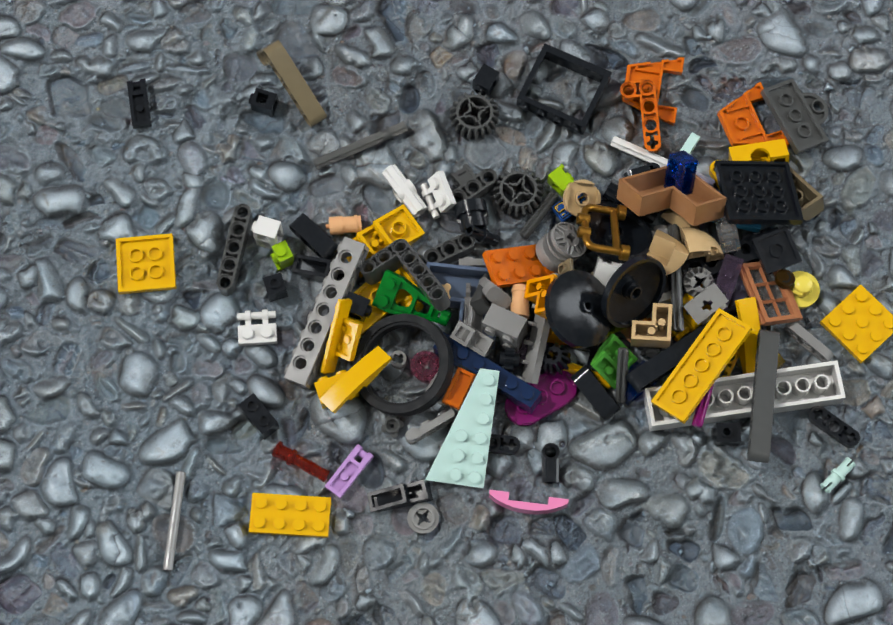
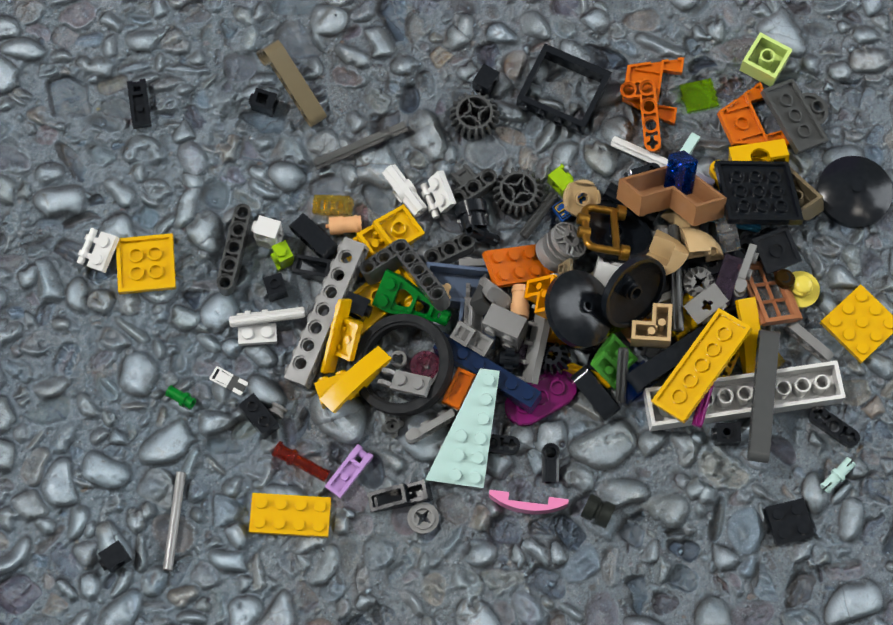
(102, 252): none -> white plate
(114, 557): none -> black brick
(182, 398): none -> green pin
(228, 380): none -> white sticker
(266, 317): none -> white axle
(277, 410): none -> light grey bush
(348, 207): none -> clear yellow slope
(406, 382): none -> light grey hinge
(599, 511): none -> pearl dark grey wheel
(698, 95): none -> clear neon green piece
(745, 271): none -> light grey hinge
(765, 59): none -> yellowish green brick
(789, 522): none -> black plate
(855, 191): none -> black dish

